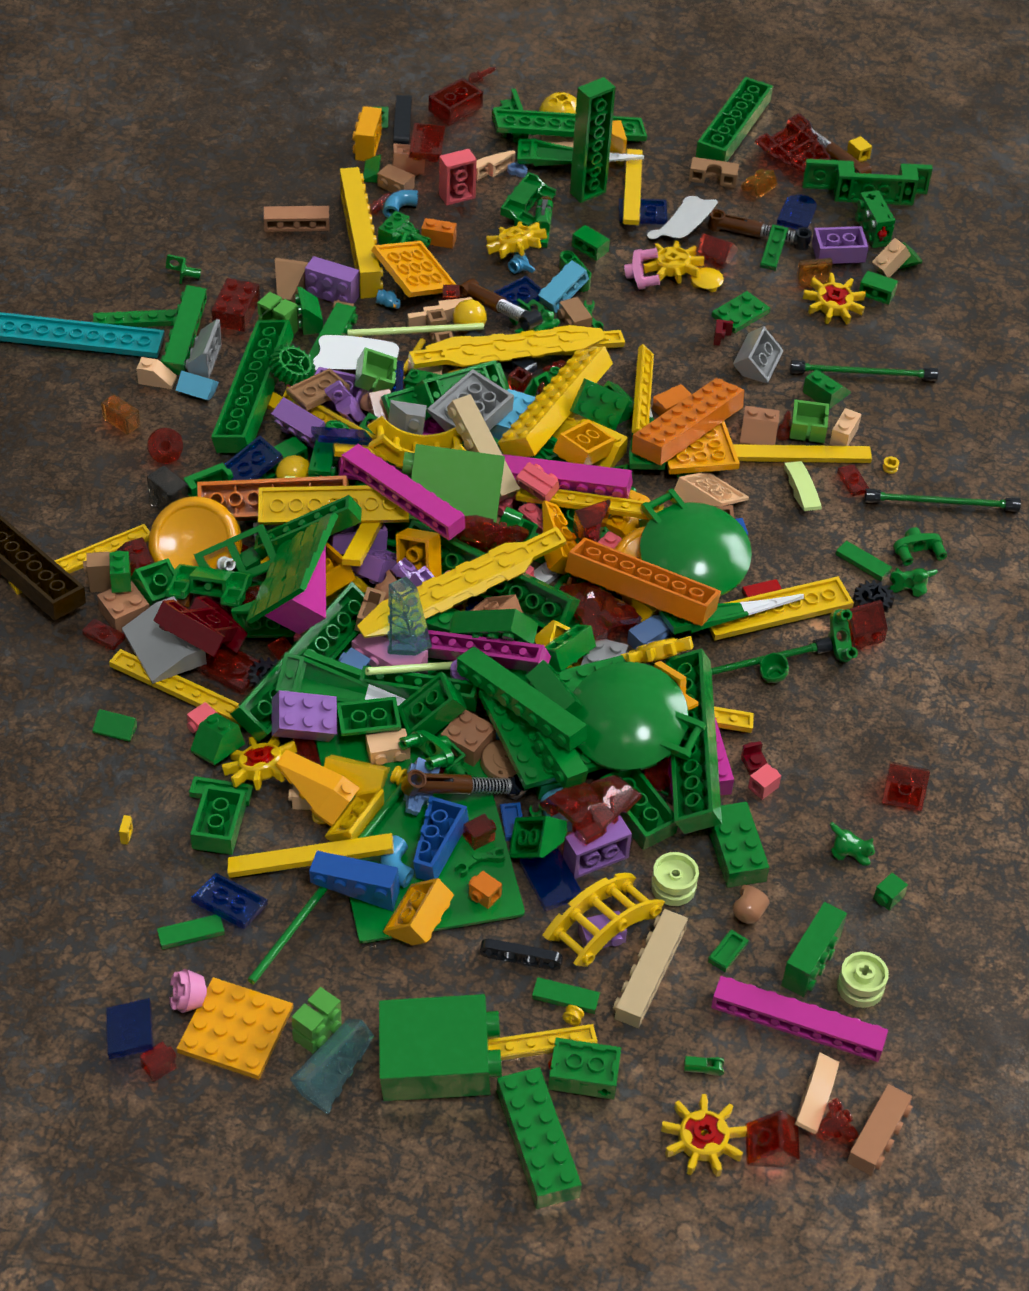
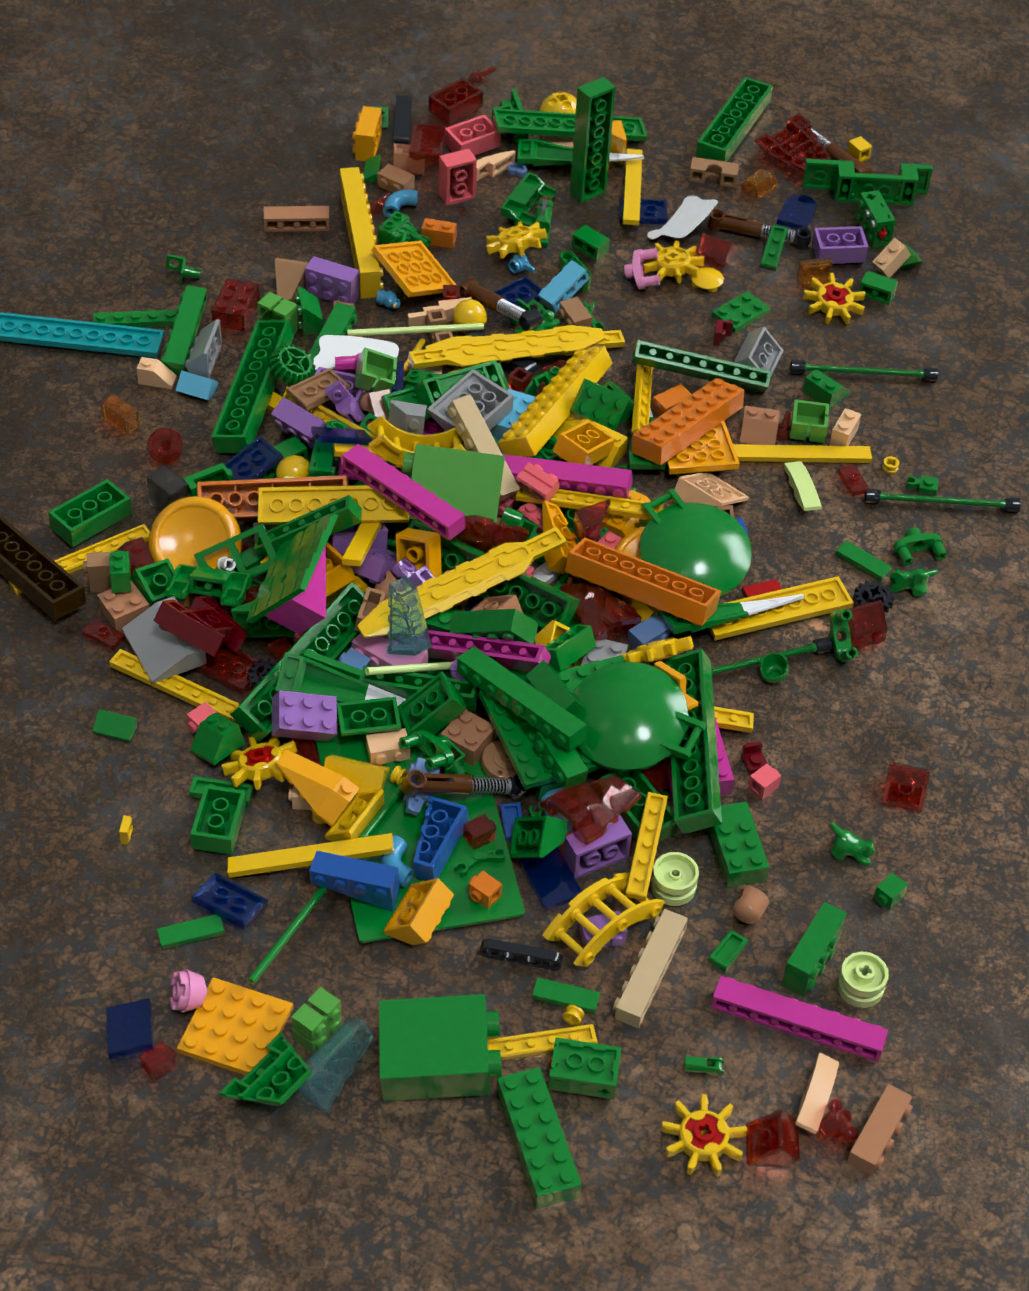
(90, 513): none -> green brick
(272, 1077): none -> green wedge
(346, 363): none -> dark pink piece
(474, 134): none -> coral brick
(646, 846): none -> yellow tile
(700, 366): none -> green brick
(925, 484): none -> green plate

